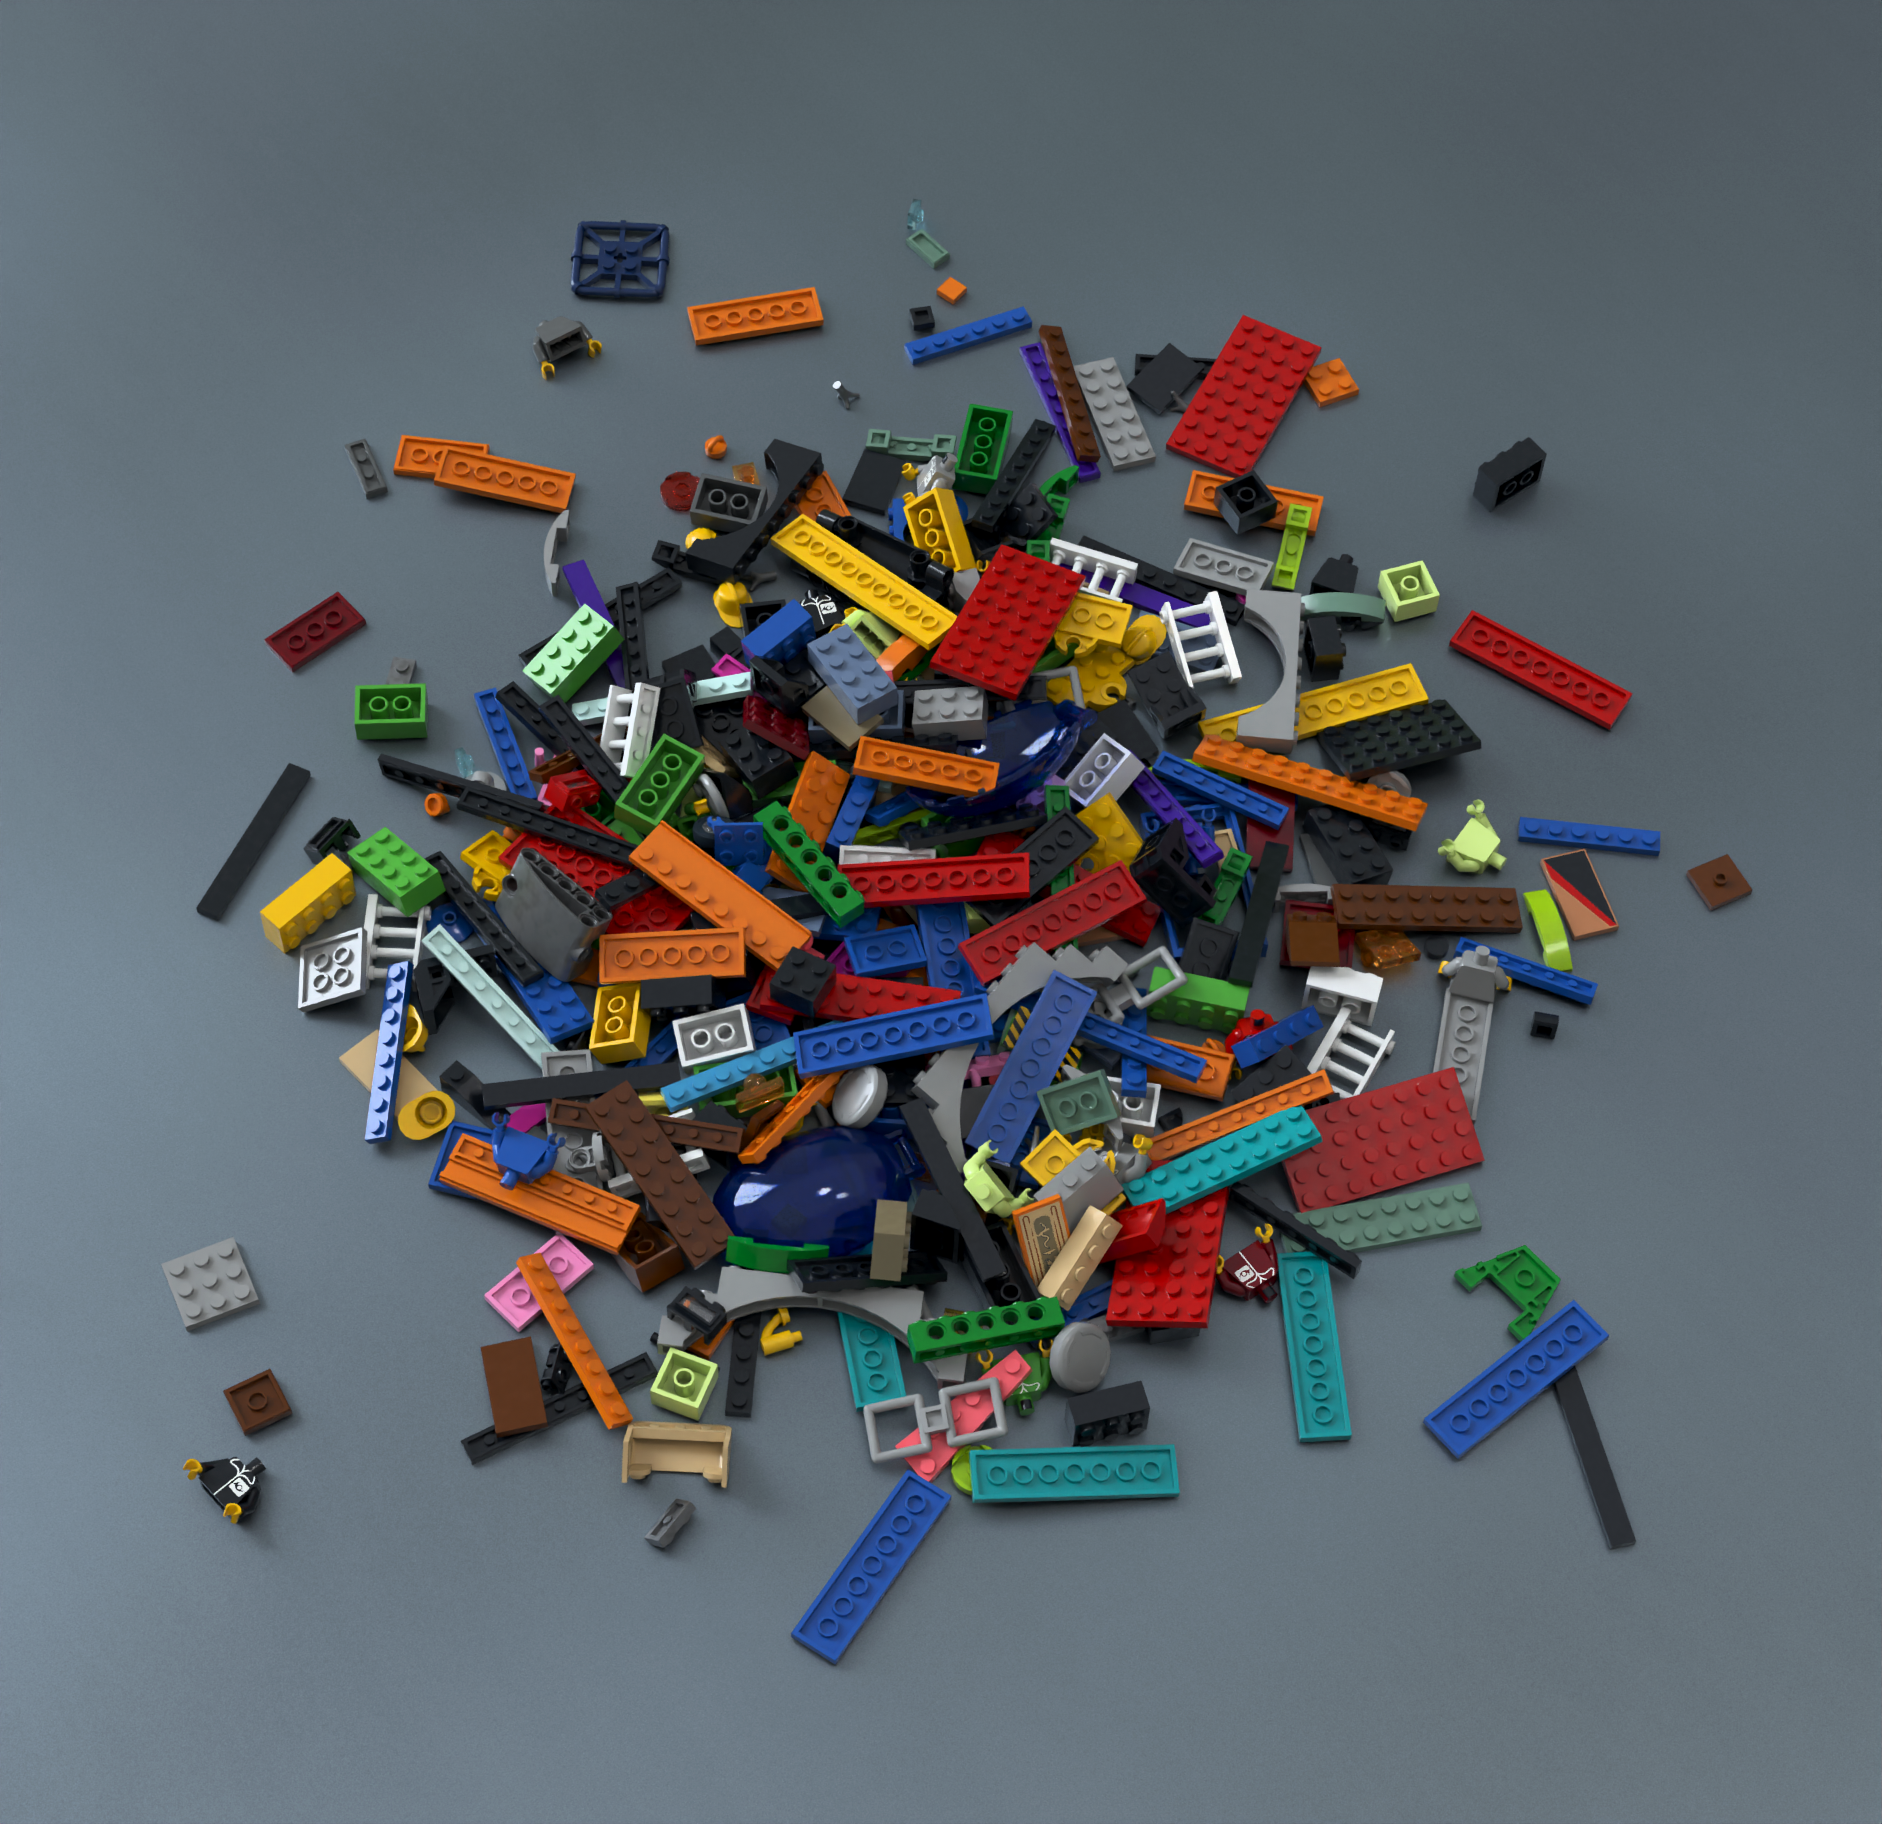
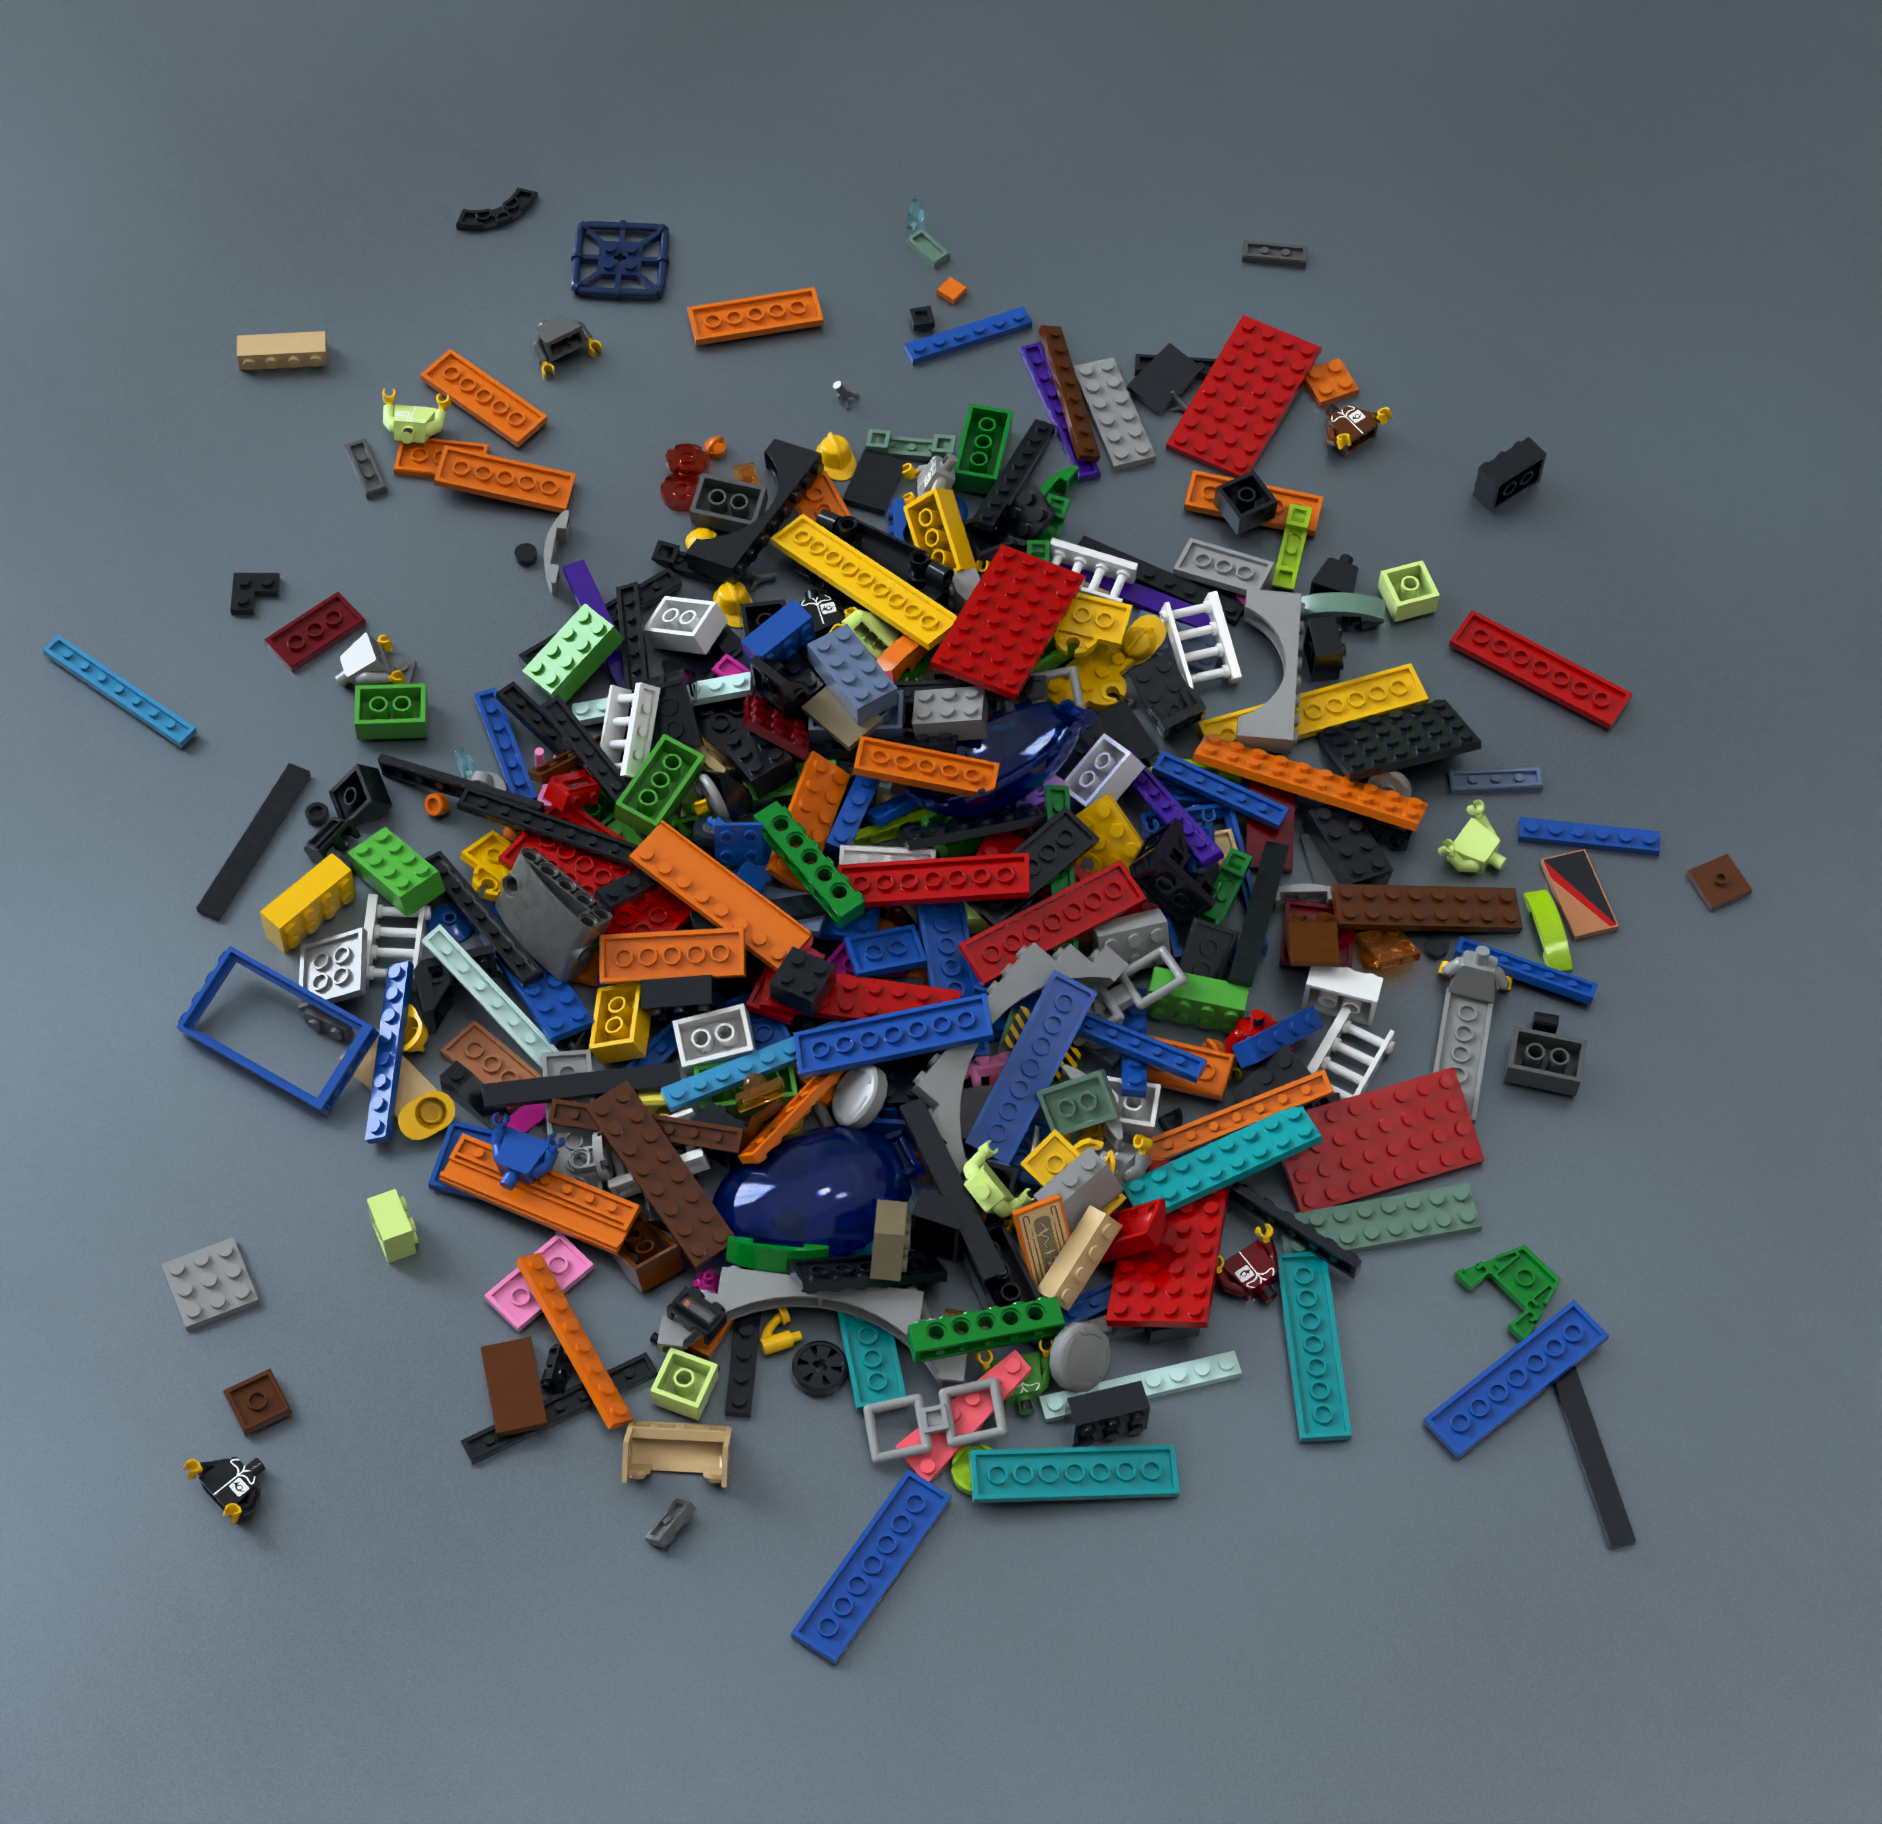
(119, 691): none -> dark azure plate
(248, 587): none -> black plate
(282, 350): none -> tan brick
(317, 814): none -> black tile
(319, 1020): none -> flat silver plate
(342, 1073): none -> blue door
(361, 795): none -> black slope
(366, 663): none -> light grey torso
(393, 1225): none -> yellowish green brick
(413, 422): none -> yellowish green torso
(484, 398): none -> orange plate
(486, 1056): none -> nougat tile
(489, 219): none -> black tile
(525, 554): none -> black tile
(685, 625): none -> white brick
(687, 460): none -> clear red tile
(707, 1281): none -> dark pink plant
(826, 1381): none -> black wheel
(837, 457): none -> yellow piece
(1134, 935): none -> light grey brick
(1156, 1382): none -> light aqua plate
(1274, 253): none -> dark grey tile
(1353, 426): none -> reddish brown torso
(1495, 780): none -> sand blue tile
(1545, 1061): none -> dark grey brick

